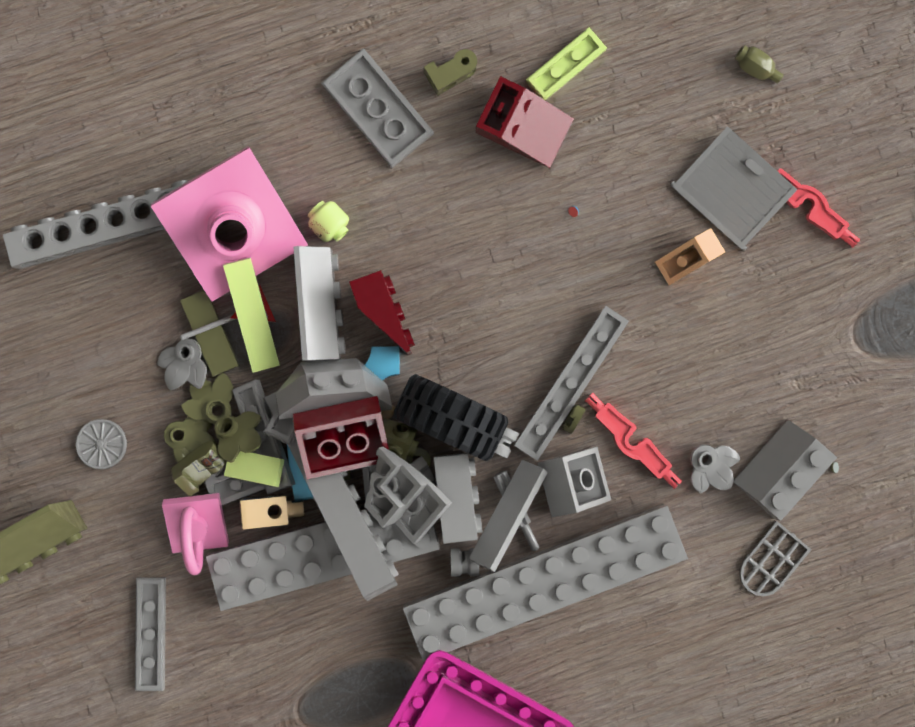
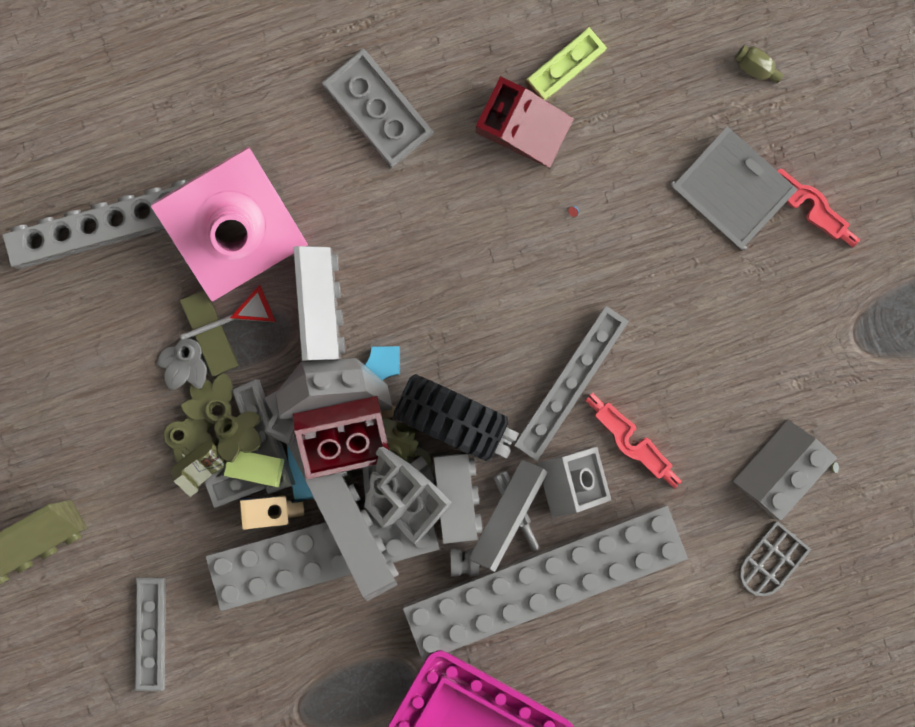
(101, 444): light grey wheel -> none
(195, 525): bright pink tile -> none
(251, 314): yellowish green tile -> none
(328, 221): yellowish green head -> none
(376, 303): dark red slope -> none
(451, 72): olive leg -> none
(573, 418): olive tile -> none
(690, 256): light nougat slope -> none
(715, 470): light grey plate -> none

